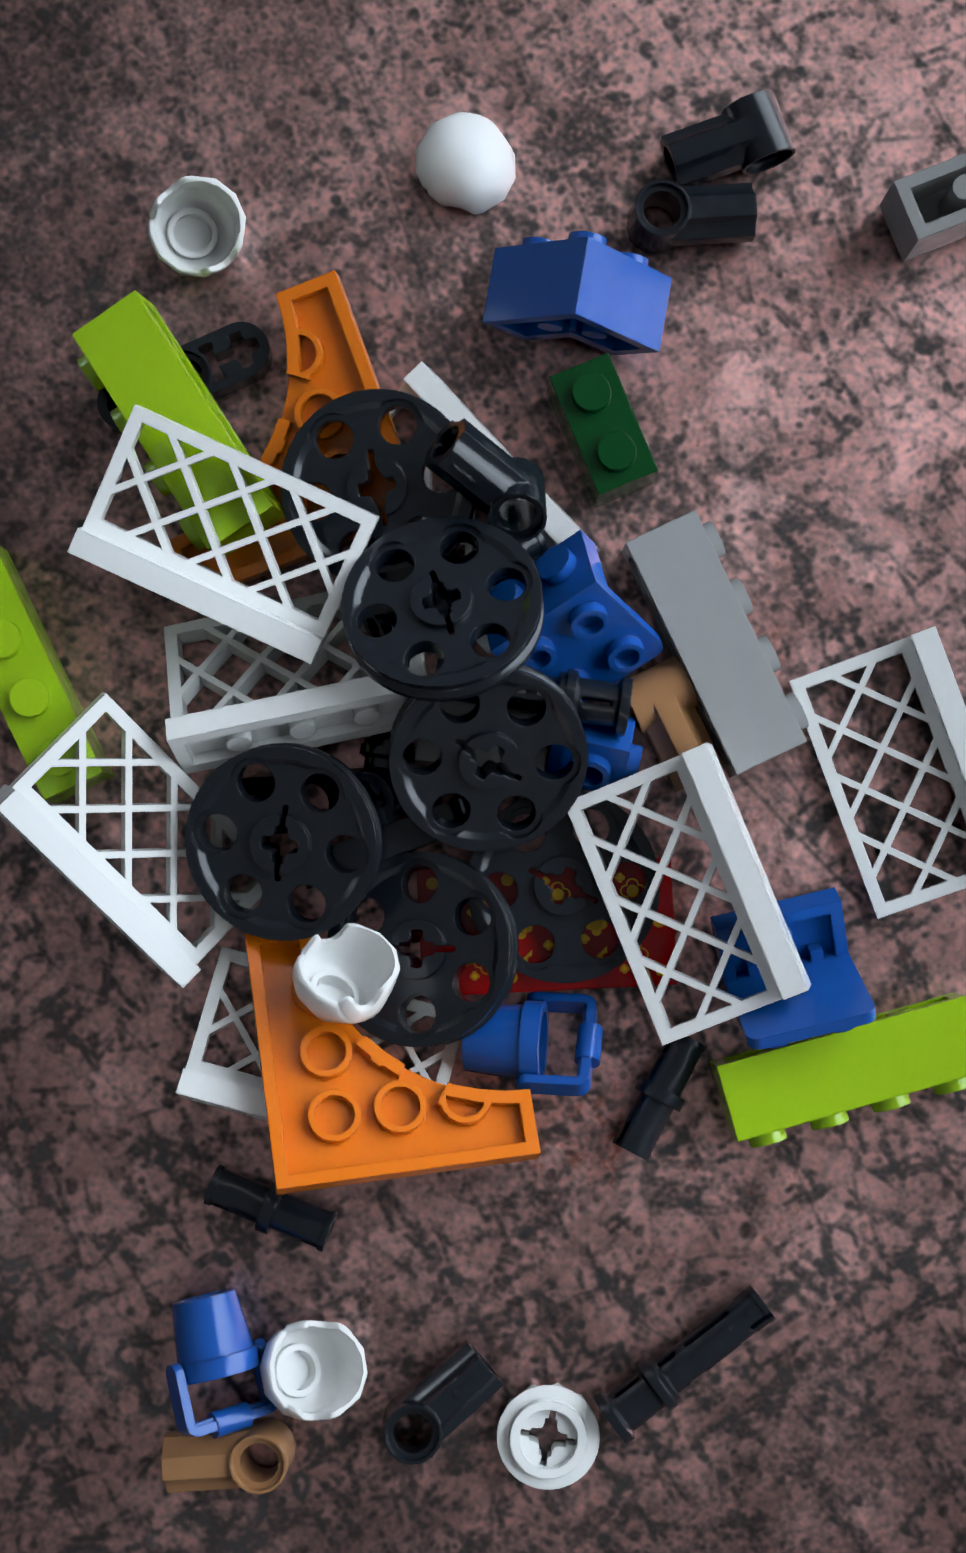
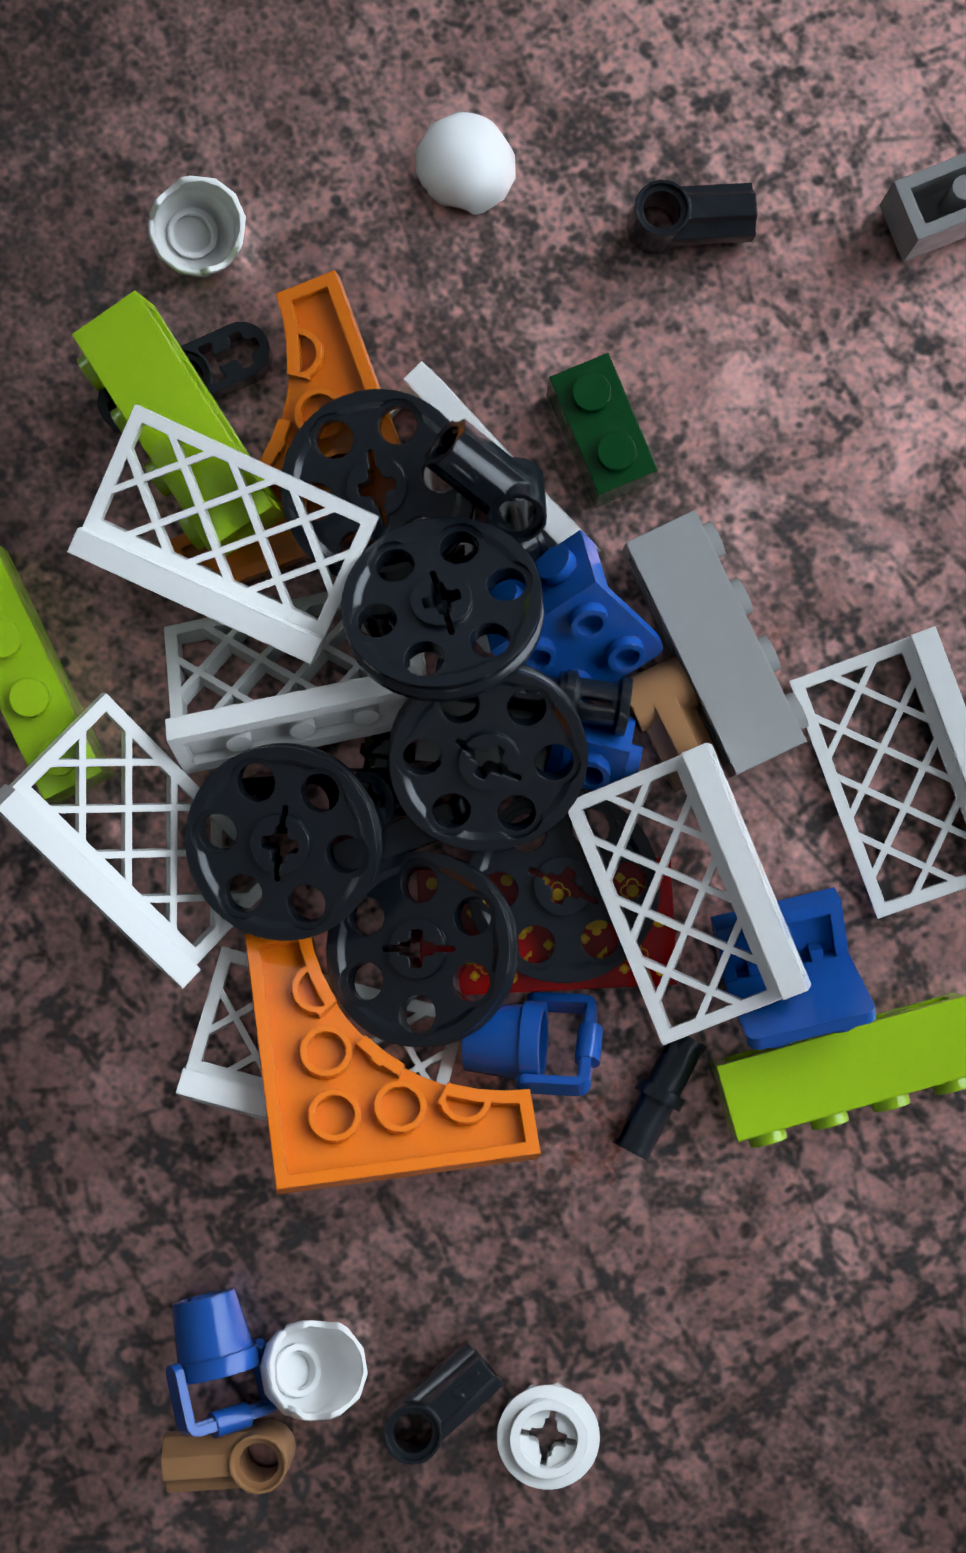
(270, 1211): black pin -> none
(346, 974): white hair -> none
(578, 292): blue brick -> none
(661, 1379): black pin -> none
(744, 137): black piece -> none

